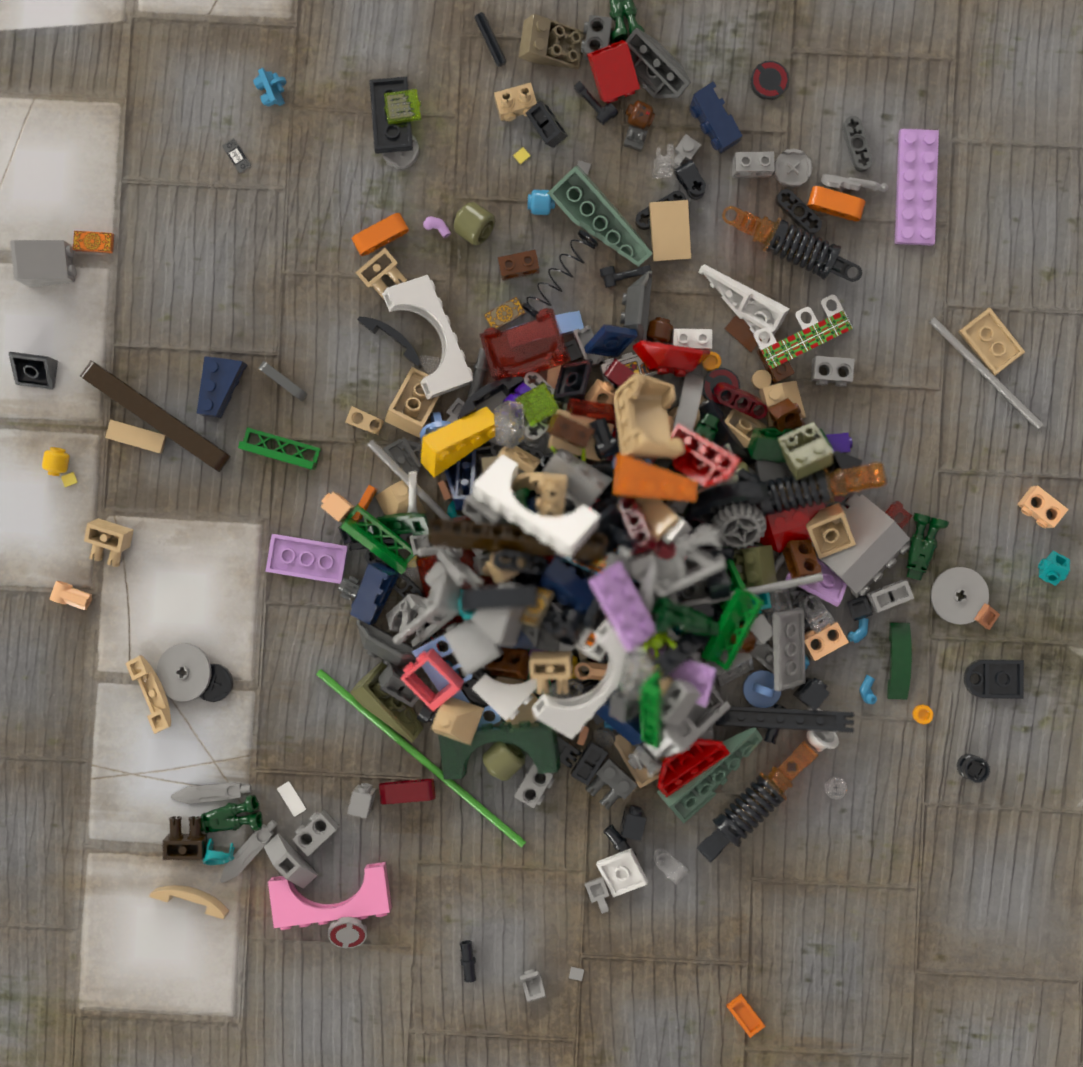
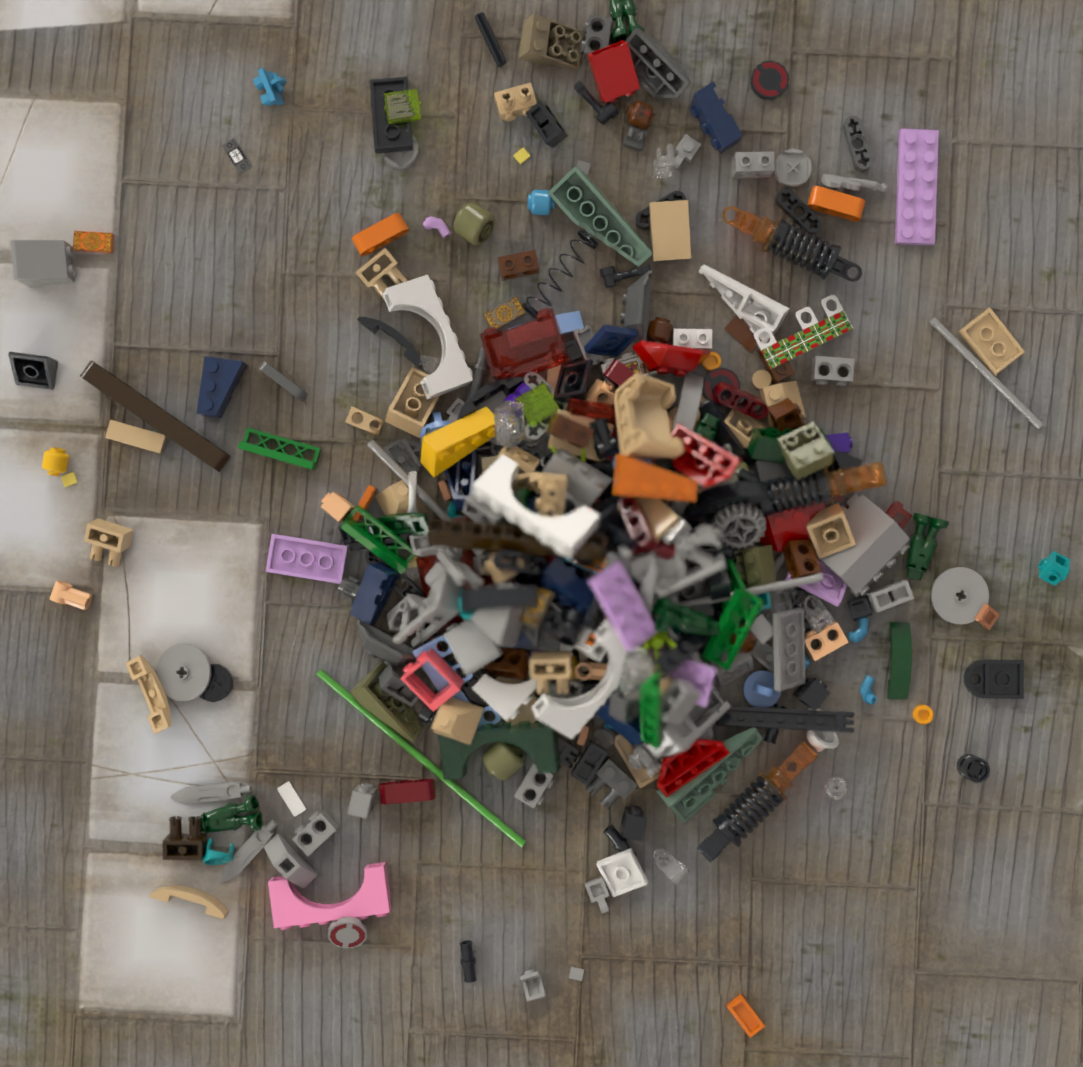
(689, 177): black piece -> none
(1044, 503): light nougat brick -> none

